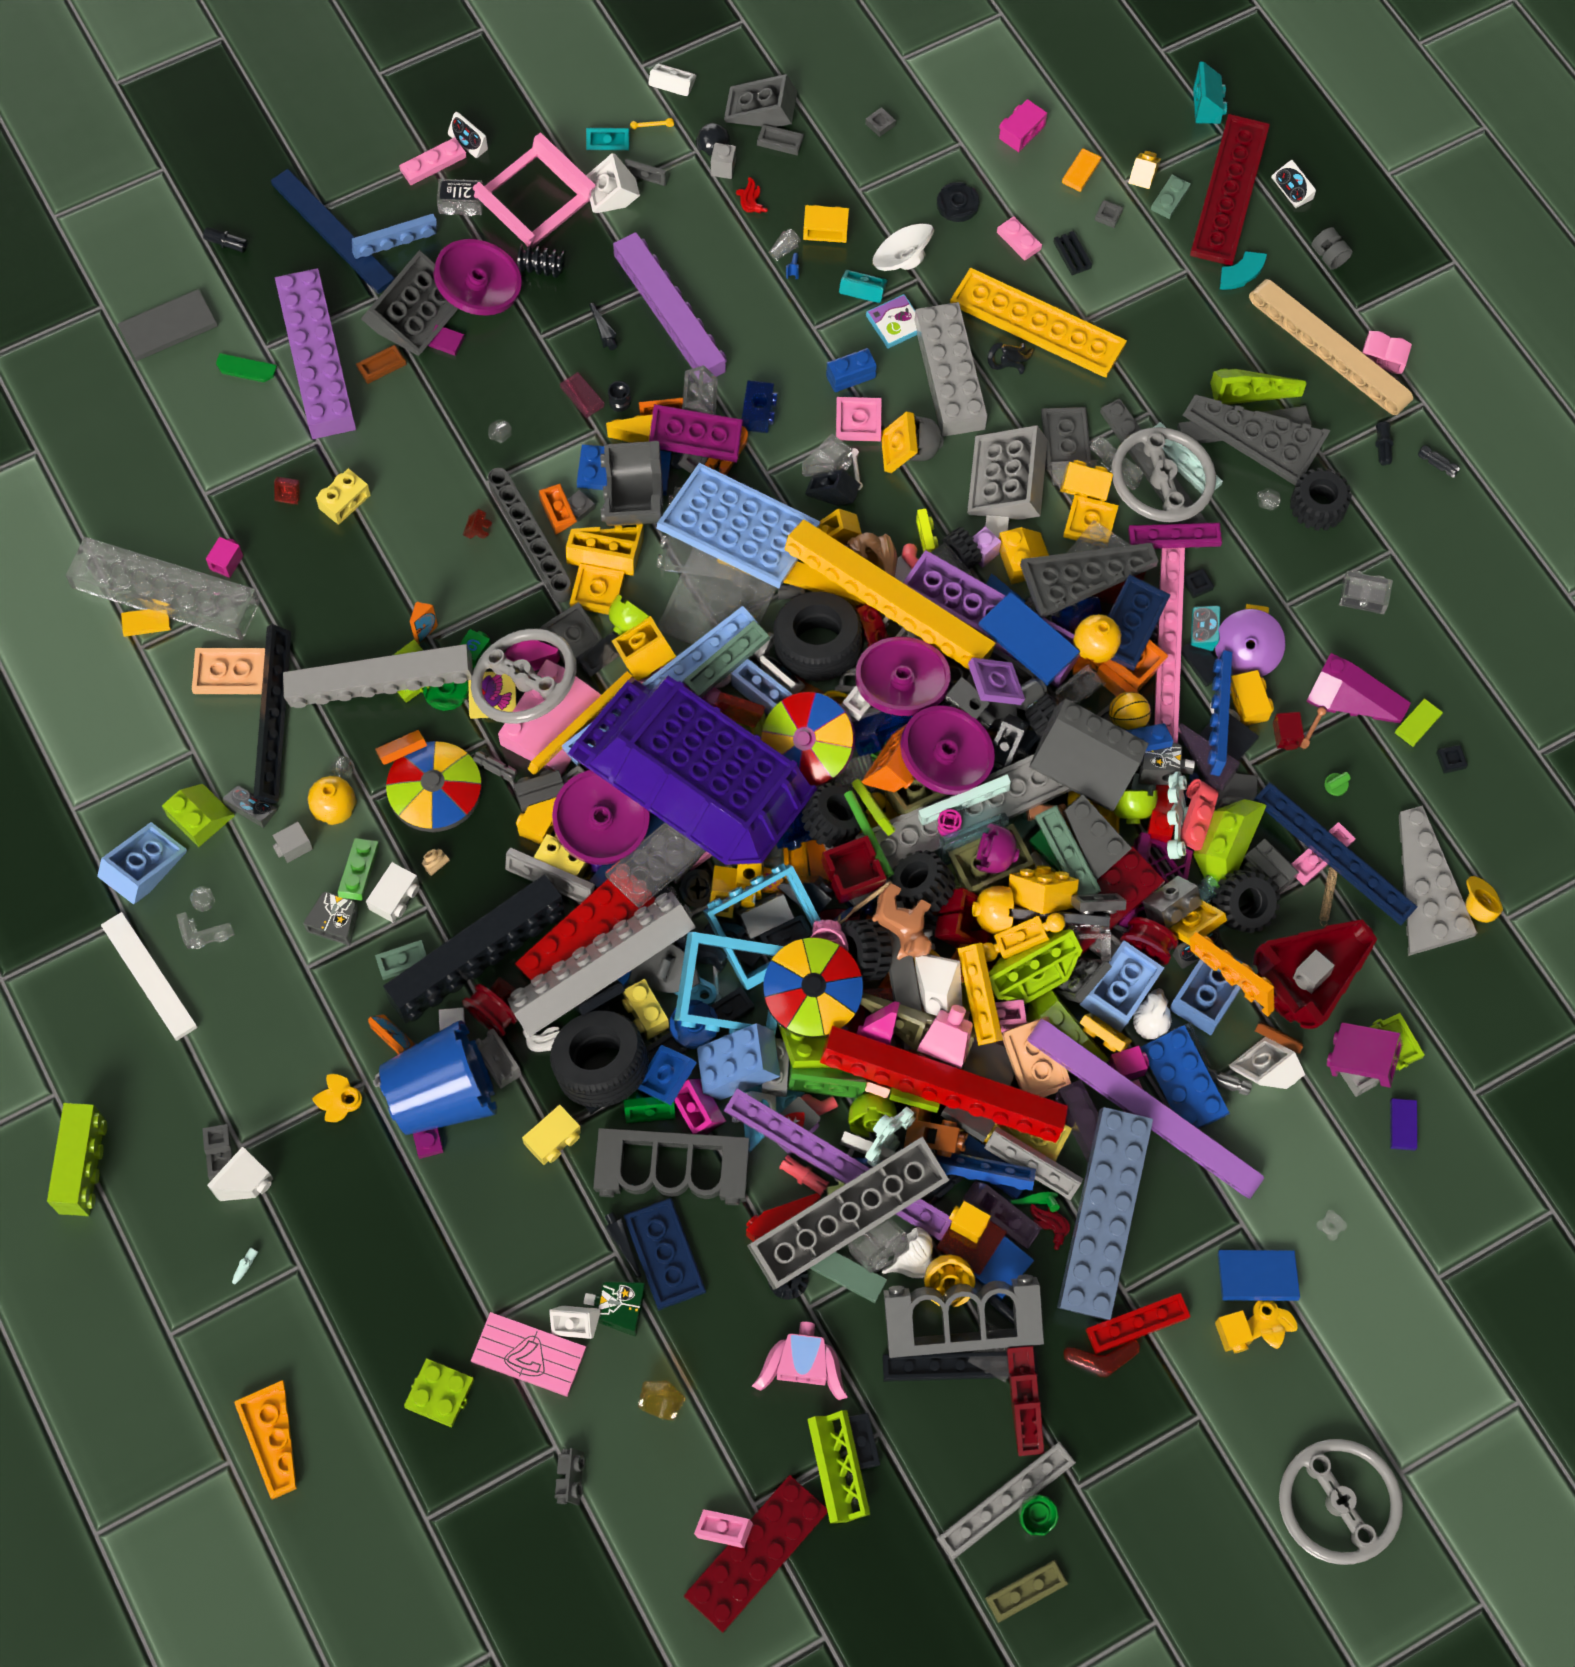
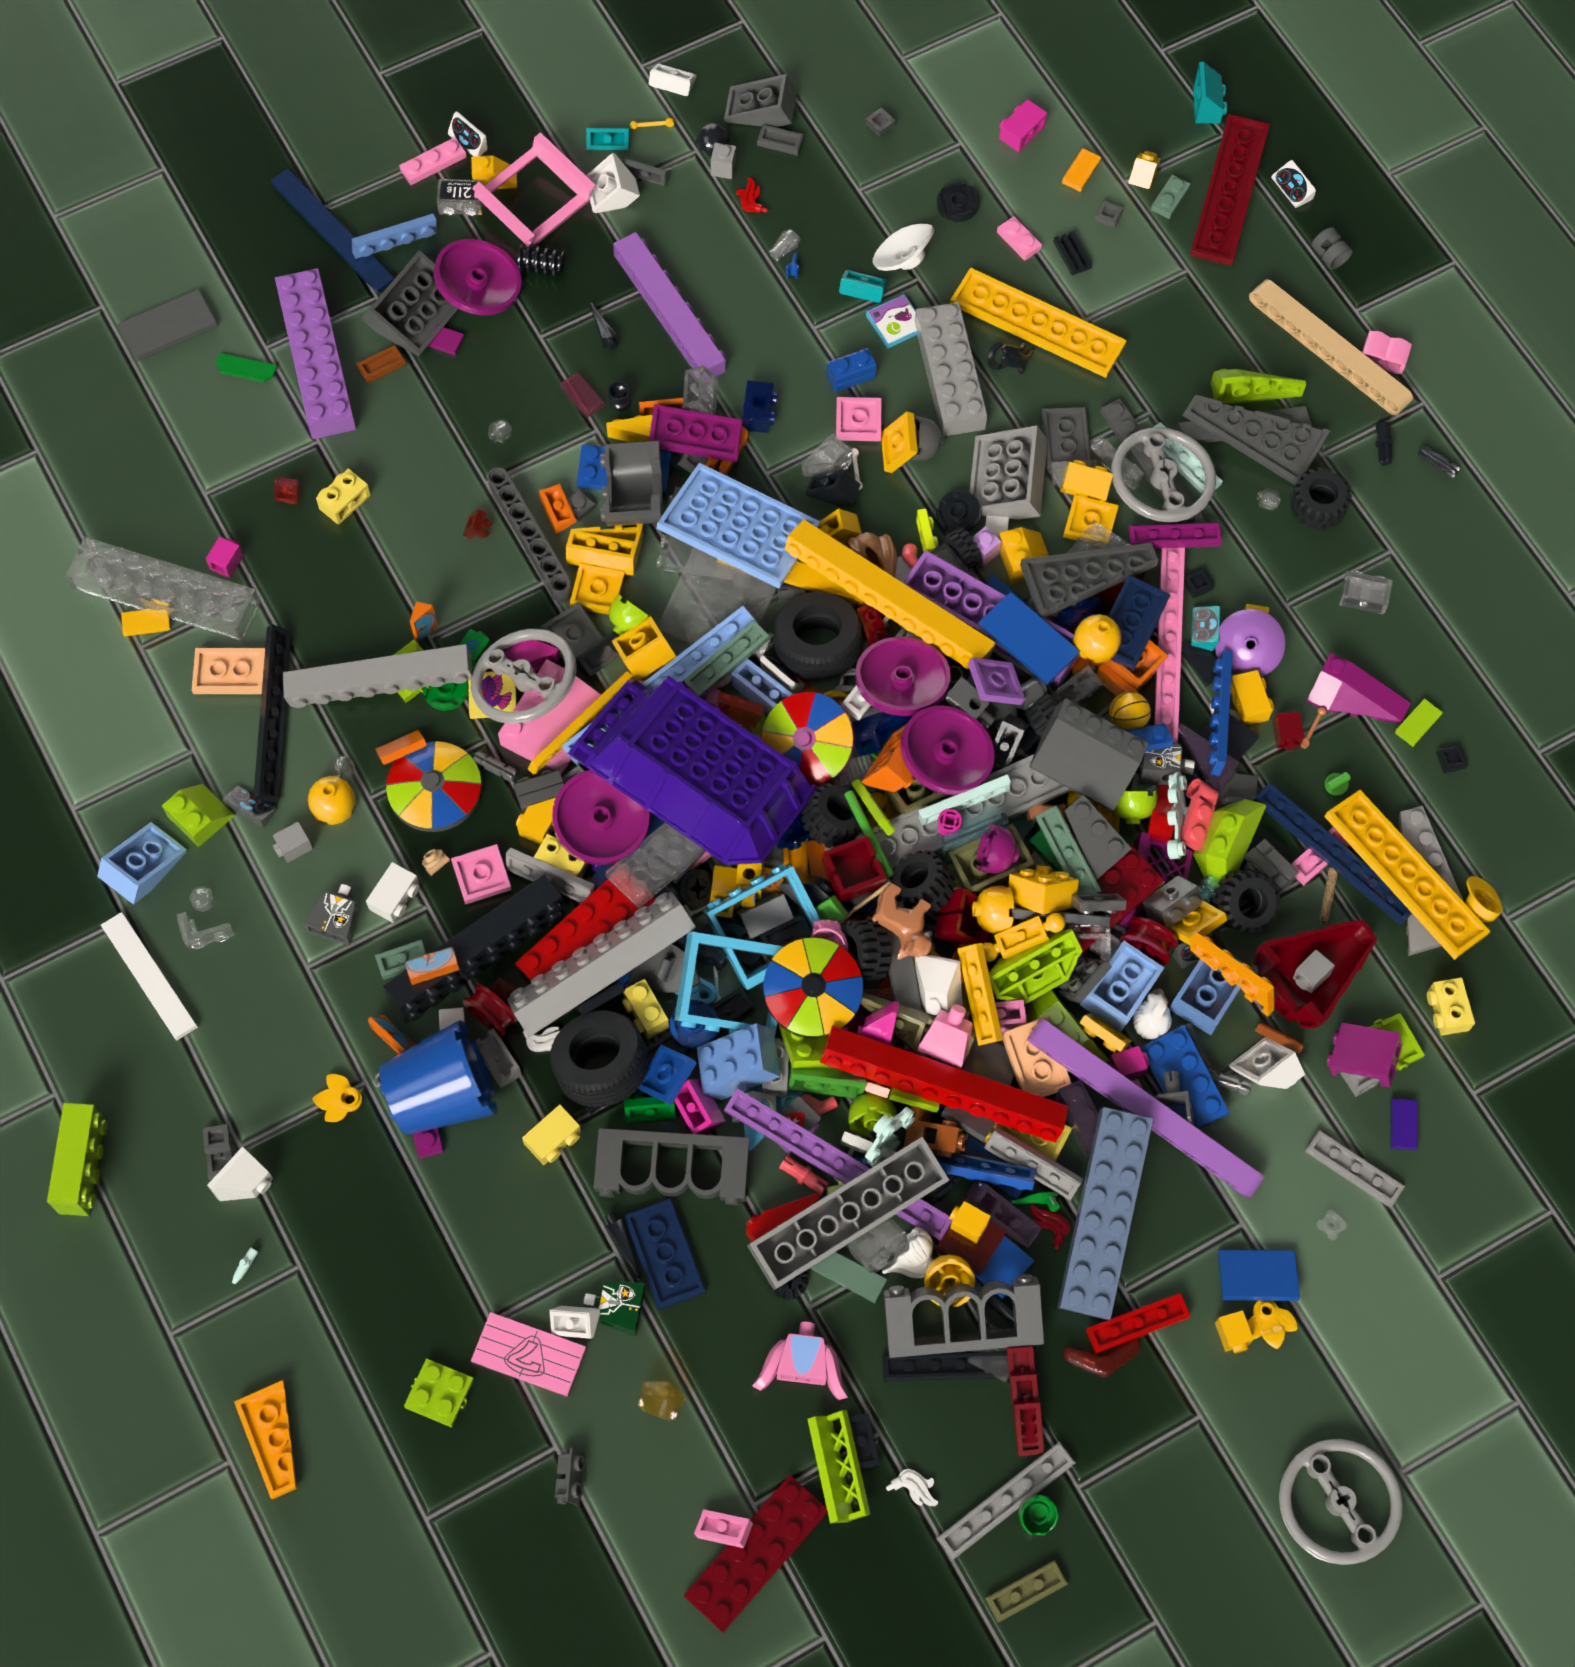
(225, 239): black axle -> none
(358, 869): bright green plate -> none
(432, 965): none -> slope
(481, 874): none -> bright pink plate
(488, 167): none -> yellow slope
(825, 223): yellow brick -> none
(831, 909): none -> bright green plate
(917, 1487): none -> white piece
(958, 510): none -> black tile
(1174, 1096): none -> dark grey bracket
(1242, 272): teal tile -> none
(1355, 1169): none -> light grey tile
(1407, 874): none -> yellow plate
(1450, 1006): none -> light yellow brick

